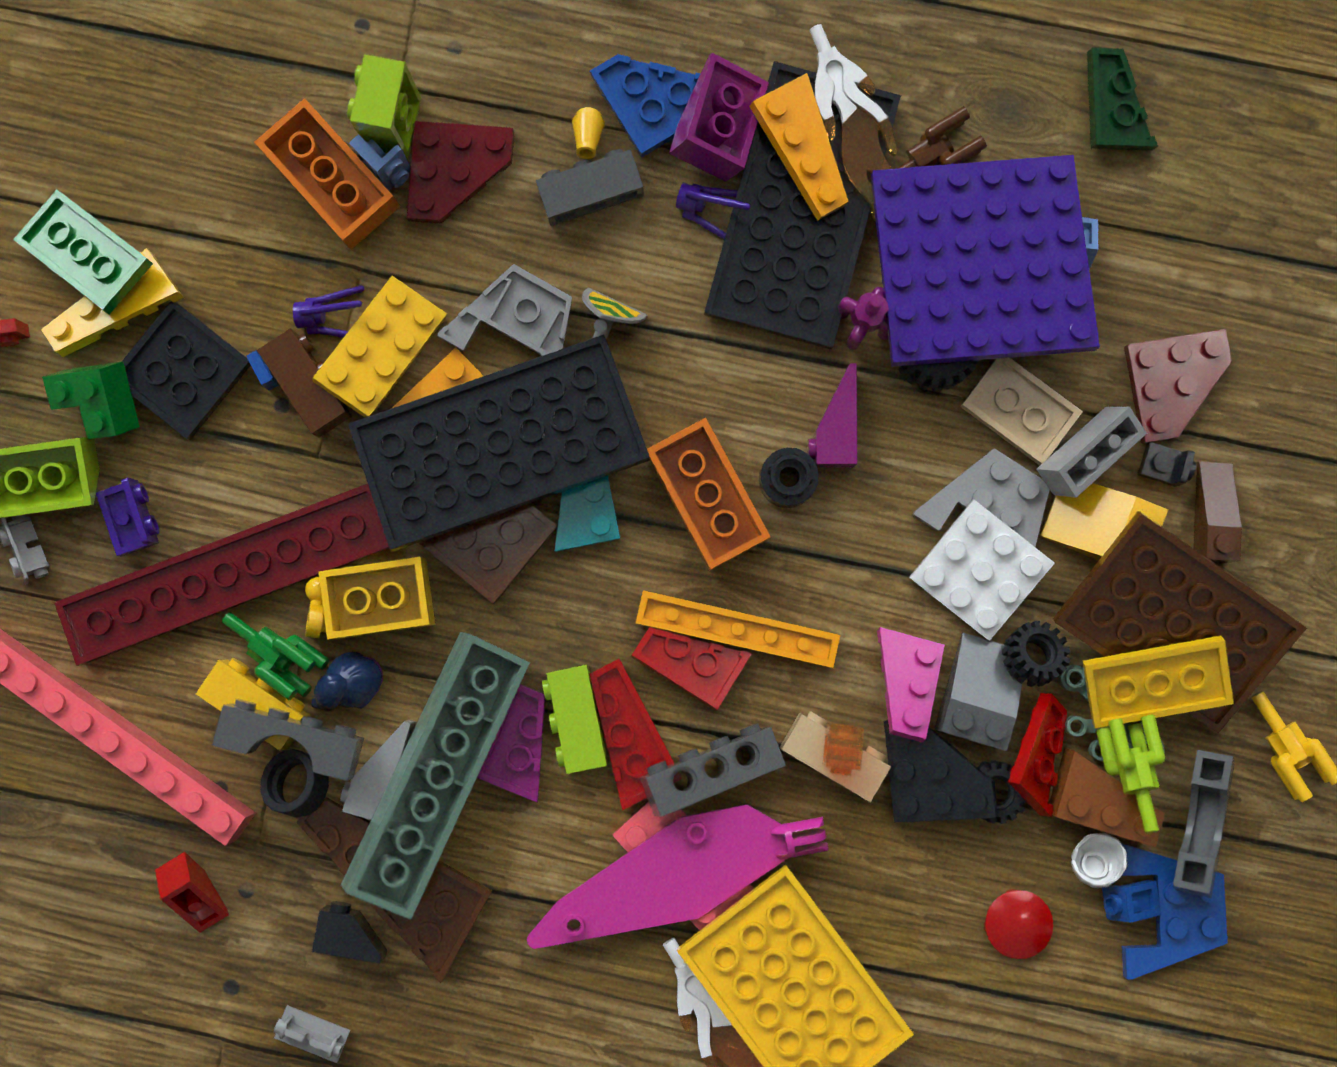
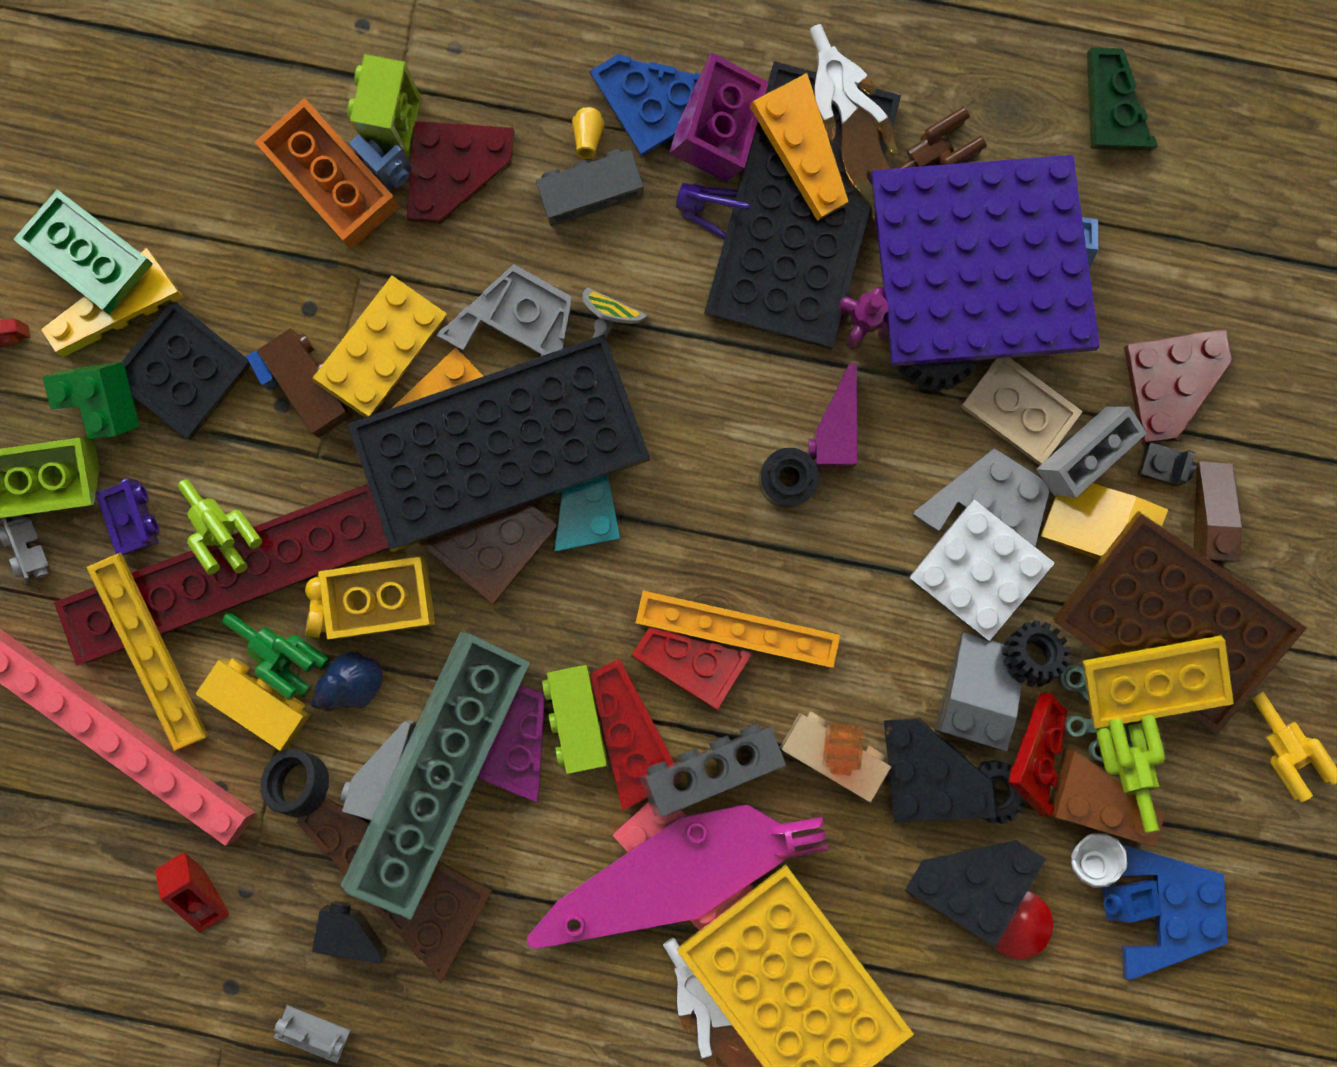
(147, 651): none -> yellow tile
(216, 529): none -> lime plant
(312, 311): dark purple plant -> none
(331, 751): dark grey arch -> none
(707, 494): orange brick -> none
(911, 680): dark pink wing -> none
(978, 886): none -> black plate
(1205, 824): dark grey arch -> none

